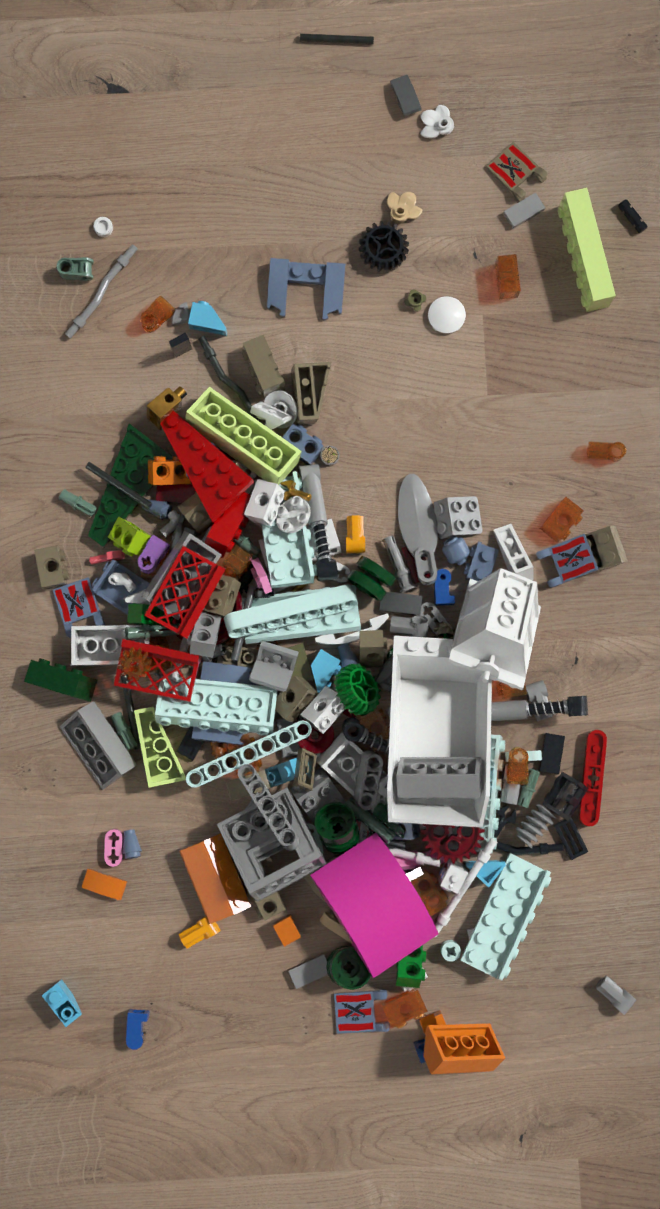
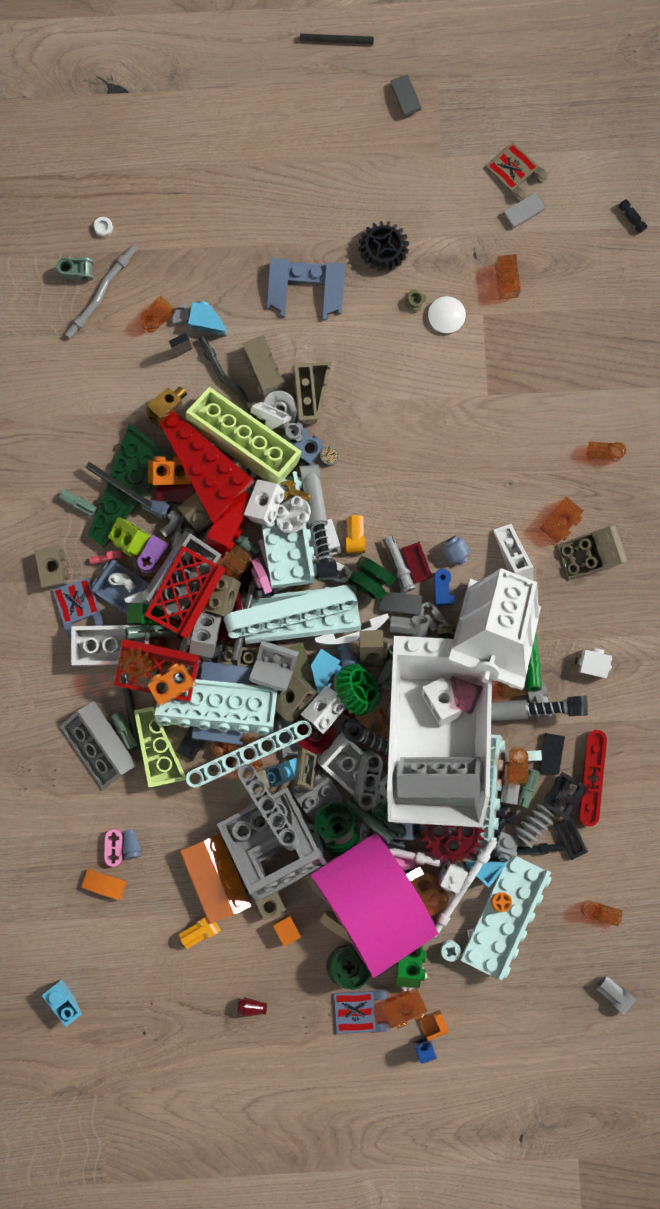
(60, 680): dark green wedge -> none
(134, 1033): blue leg -> none
(173, 688): none -> orange brick
(251, 1007): none -> dark red cone
(293, 426): none -> light grey plate
(309, 971): light grey tile -> none
(403, 204): tan plate -> none
(418, 526): light grey plant -> none
(435, 120): white plate -> none
(442, 712): none -> white brick
(457, 516): light grey bracket -> none
(461, 1048): orange slope -> none
(465, 694): none -> clear pink slope
(481, 563): sand blue bracket -> none
(503, 900): none -> orange wheel
(506, 847): none -> light grey bracket
(533, 676): none -> green axle
(571, 558): flag -> none
(586, 250): yellowish green brick -> none
(595, 663): none -> white head
(602, 913): none -> clear orange piece

